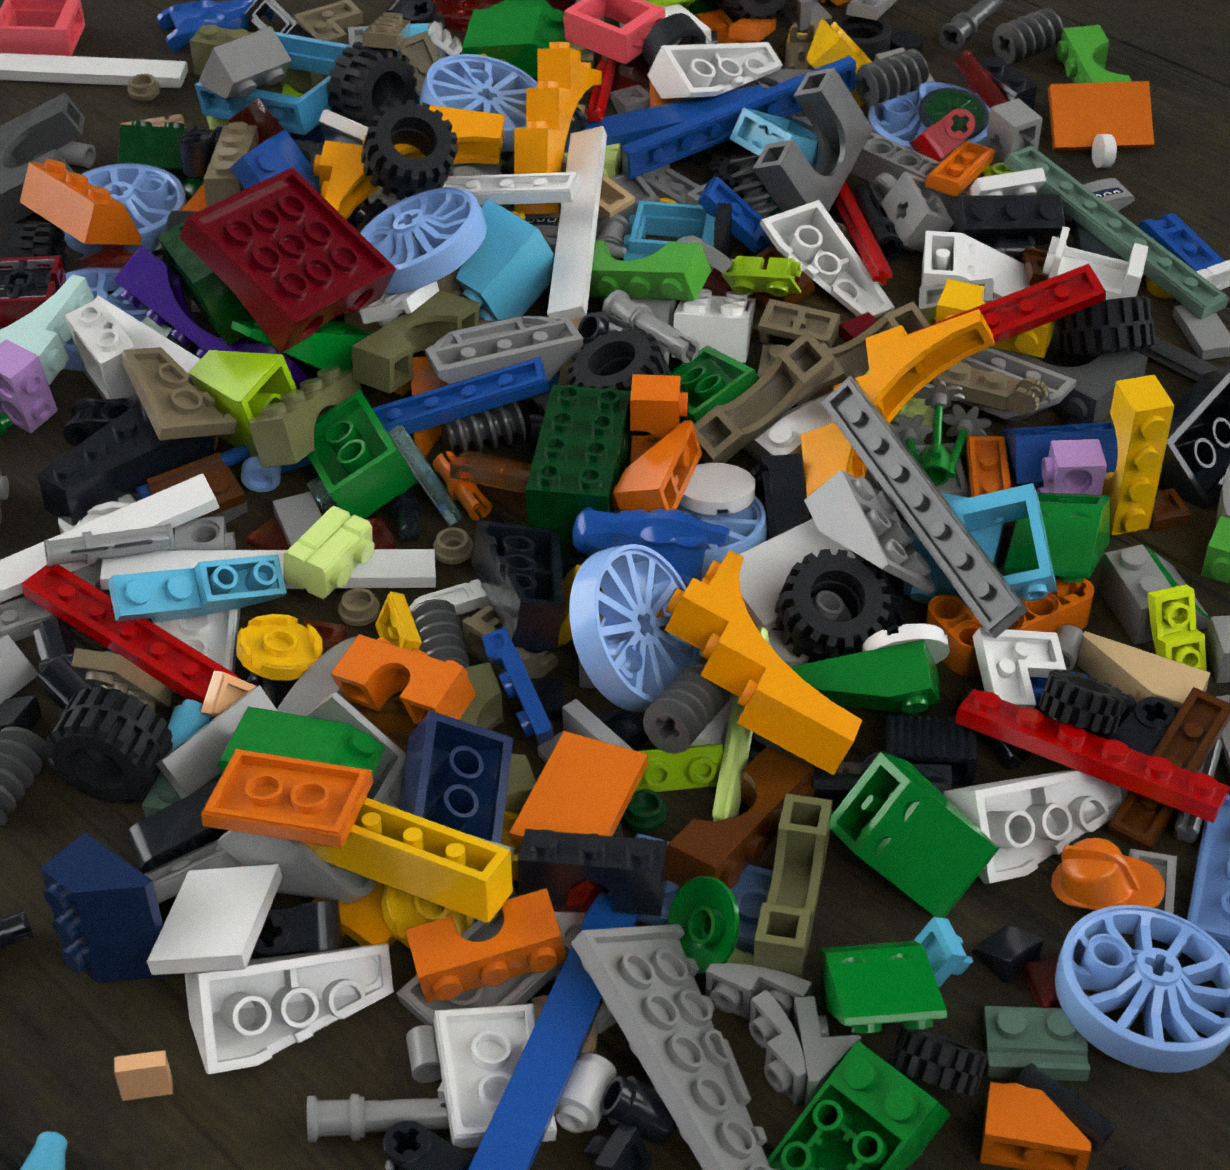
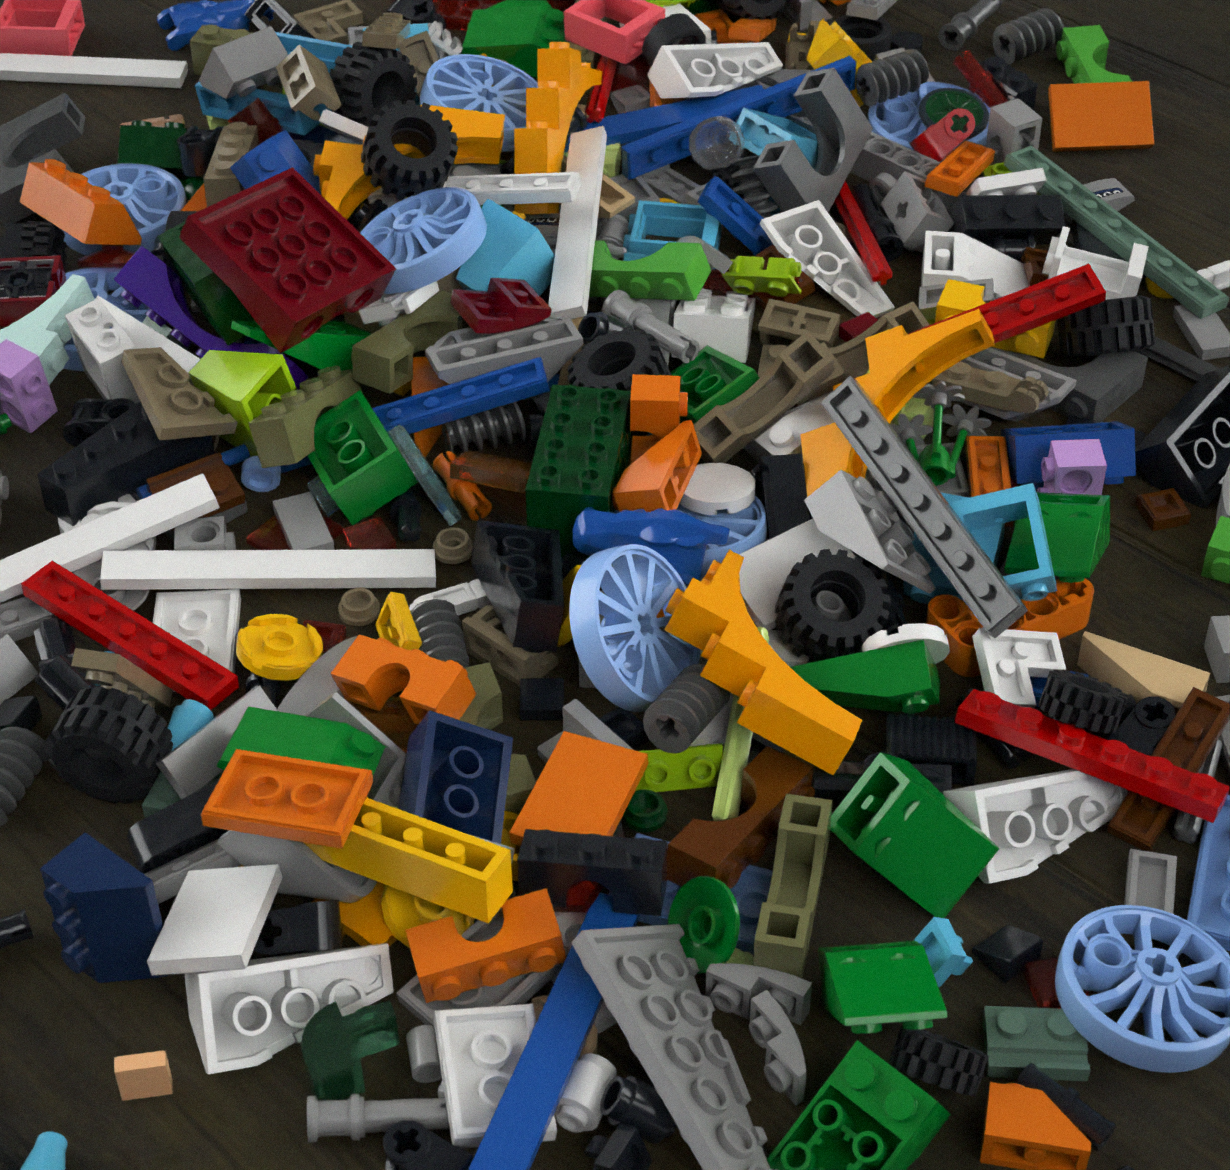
(78, 154): light grey hinge -> none
(108, 545): light grey pin -> none
(143, 87): dark tan plate -> none
(198, 590): medium azure slope -> none
(223, 692): light nougat tile -> none
(307, 83): none -> dark tan hinge
(328, 552): yellowish green brick -> none
(337, 1042): none -> clear green brick
(502, 308): none -> dark red slope
(517, 683): blue hinge -> none
(716, 142): none -> clear hair
(723, 229): black tile -> none
(820, 1051): light grey slope -> none
(1070, 642): light grey hinge -> none
(1100, 876): orange piece -> none
(1104, 150): white tile -> none
(1128, 578): light grey slope -> none
(1142, 427): yellow arch -> none
(1174, 626): neon yellow slope -> none
(1181, 241): blue plate -> none

